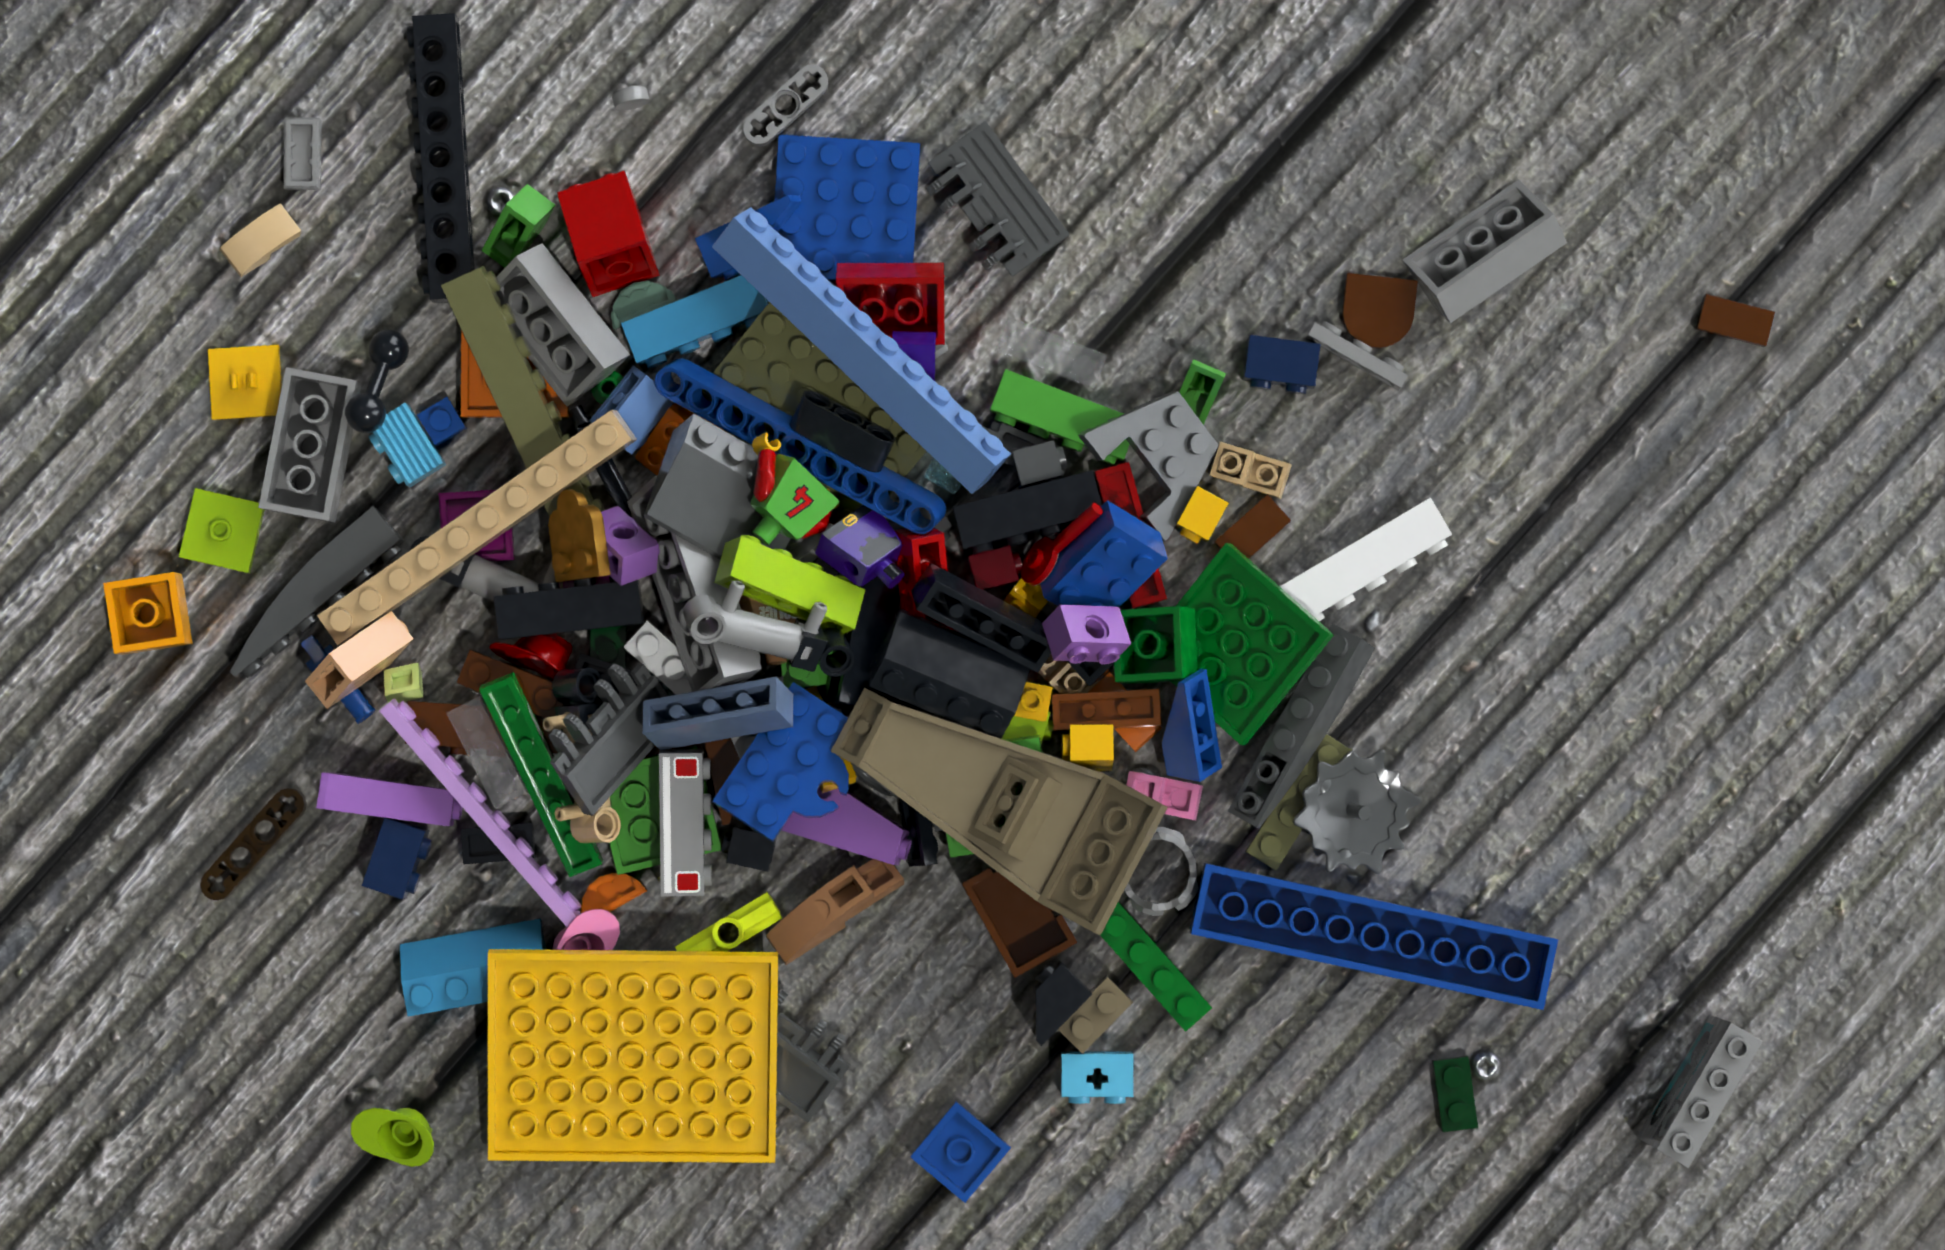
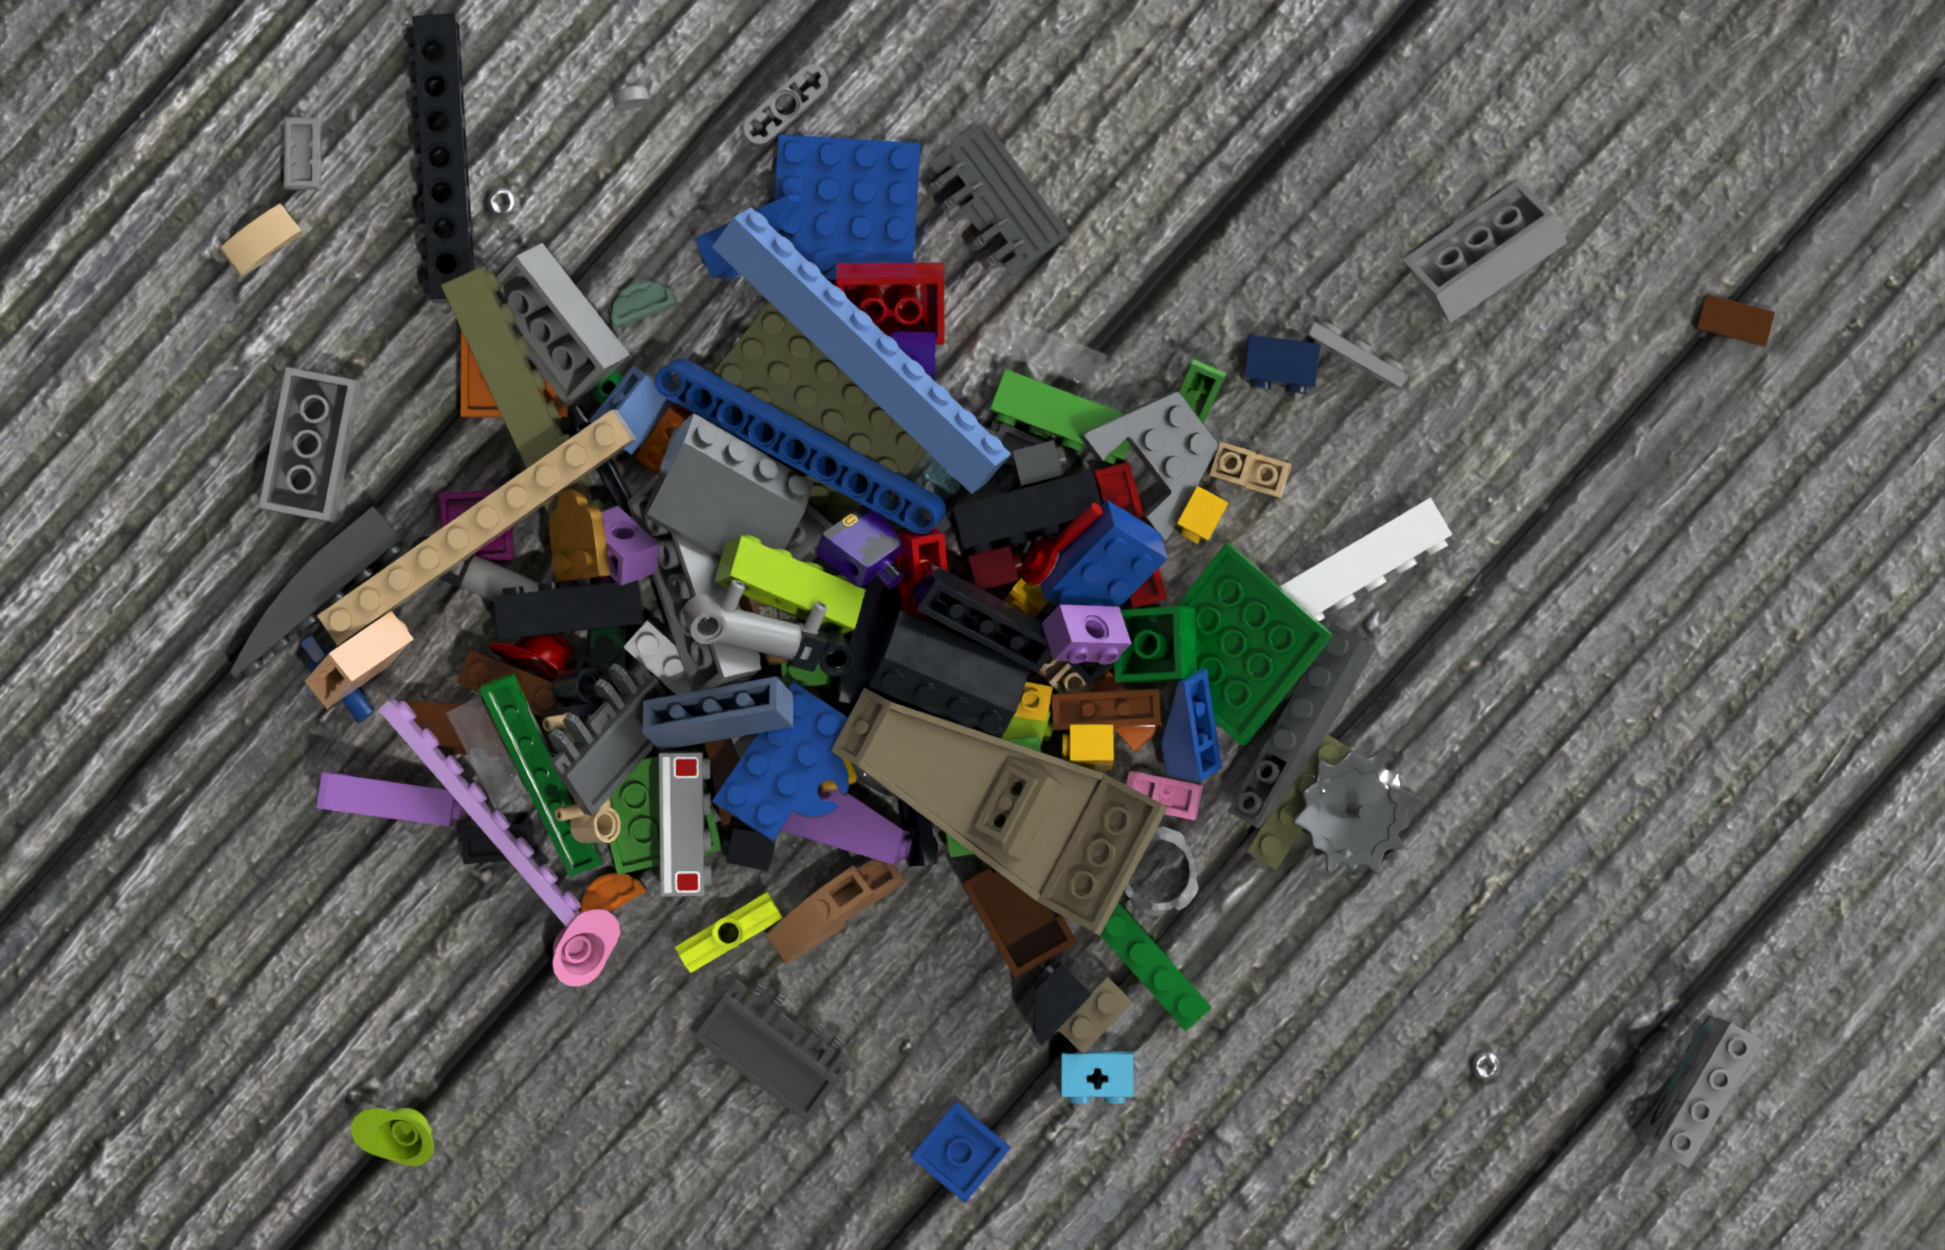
(147, 613): light orange brick -> none
(222, 530): lime plate -> none
(244, 381): yellow piece -> none
(250, 841): dark brown beam -> none
(366, 410): black piece -> none
(397, 858): dark blue brick -> none
(403, 683): yellowish green plate -> none
(407, 446): medium azure brick -> none
(441, 421): blue plate -> none
(454, 967): dark azure slope -> none
(518, 225): bright green slope -> none
(608, 233): red slope -> none
(632, 1056): yellow plate -> none
(693, 320): dark azure brick -> none
(787, 496): bright green torso -> none
(842, 431): black beam -> none
(1255, 527): reddish brown tile -> none
(1373, 936): blue brick -> none
(1378, 308): reddish brown tile -> none
(1455, 1094): dark green plate -> none

